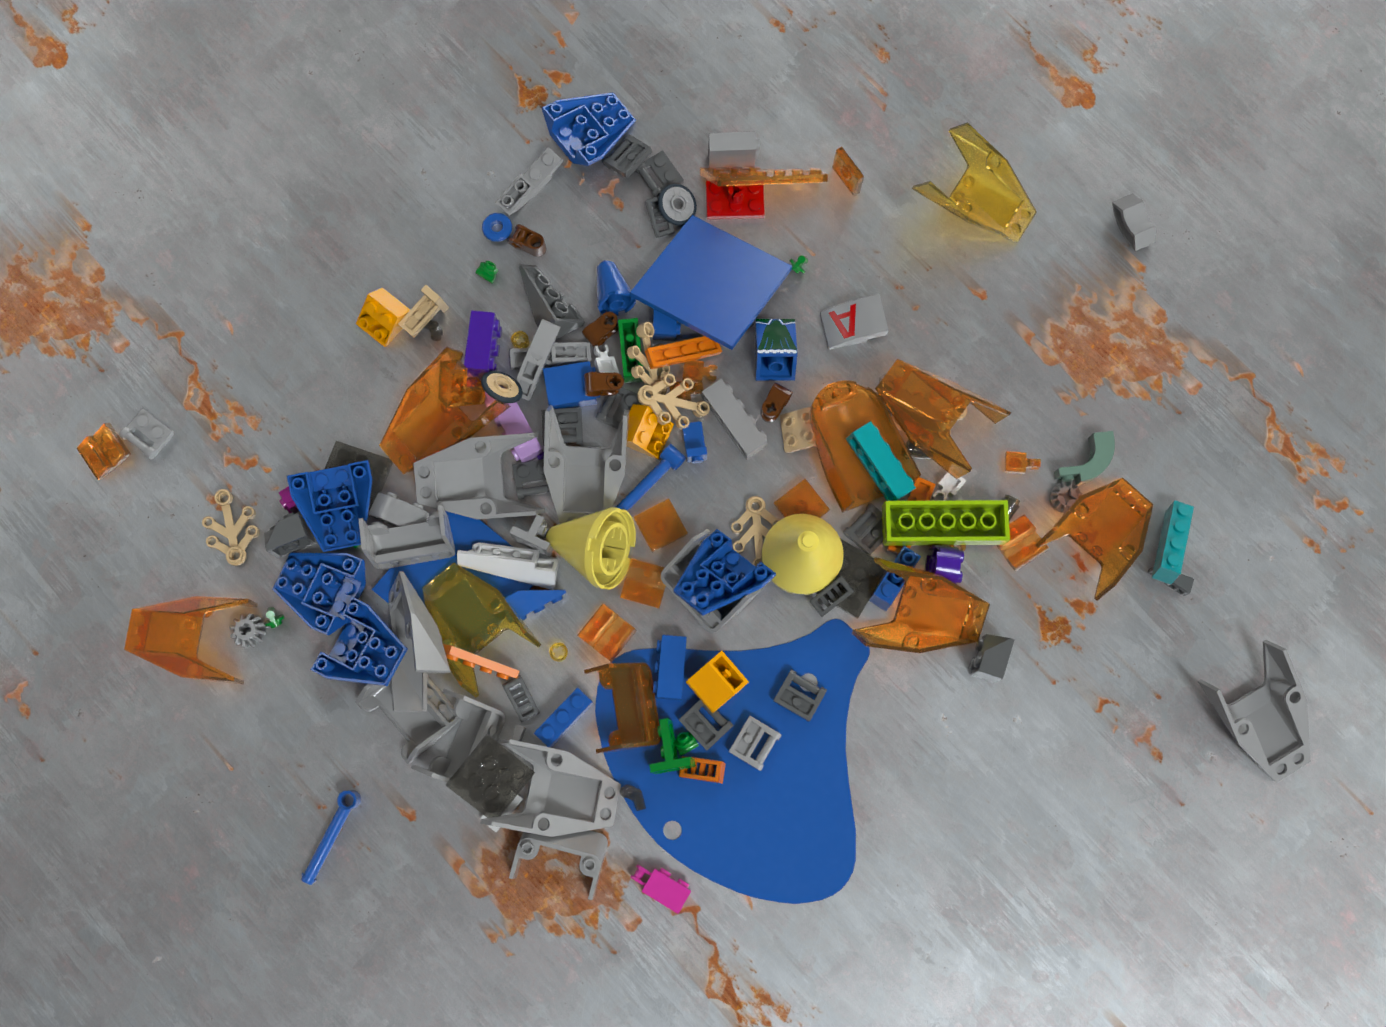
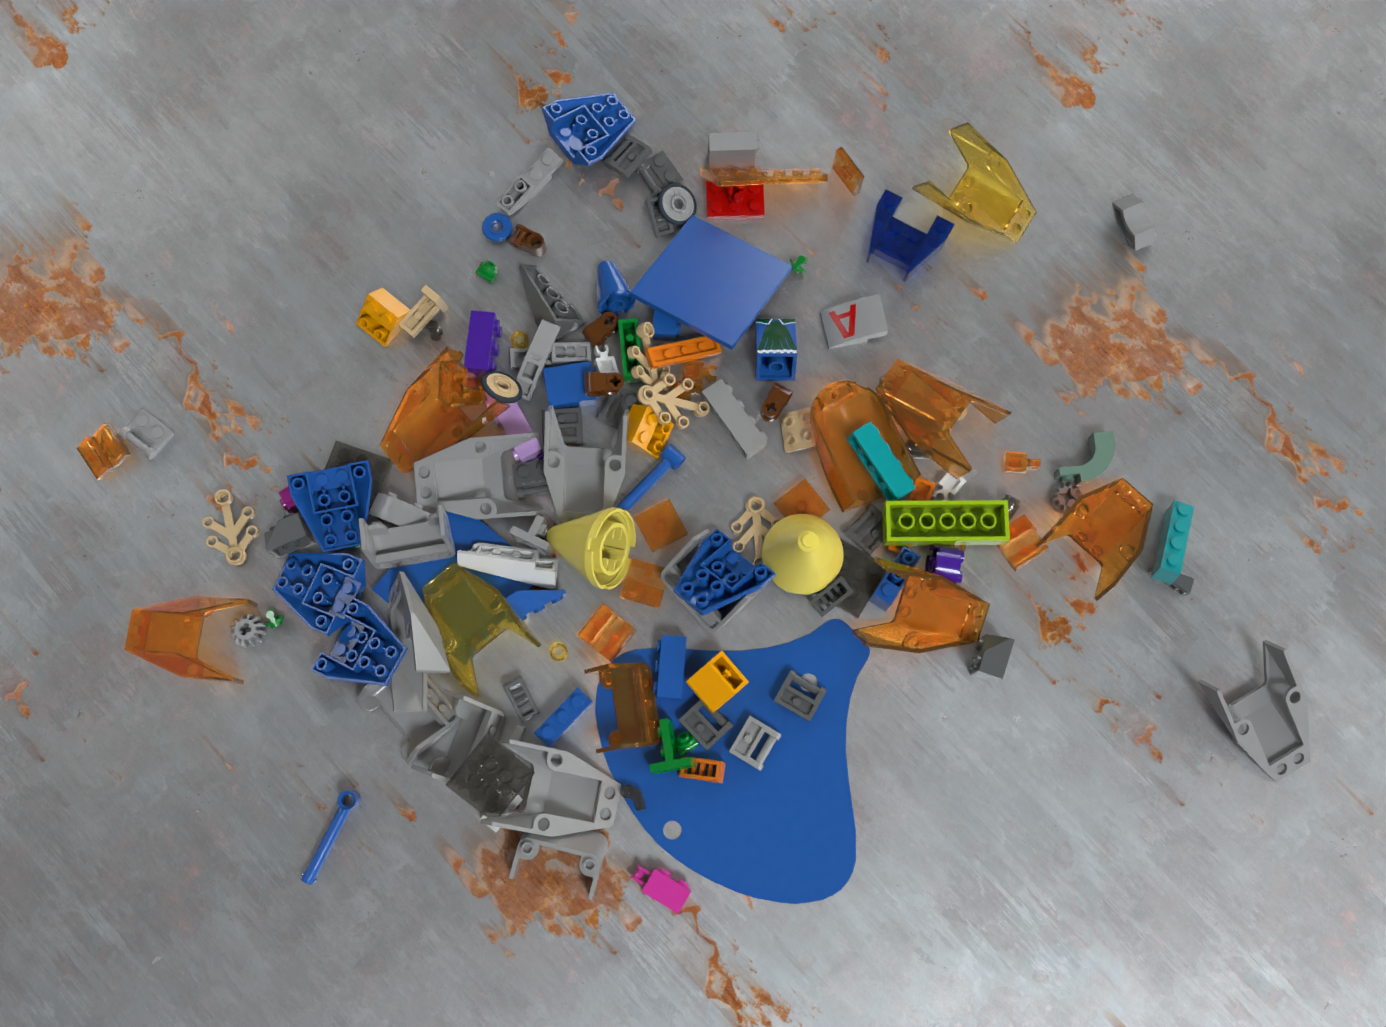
(486, 665): plate -> none
(694, 443): blue bracket -> none
(900, 242): none -> clear blue wedge

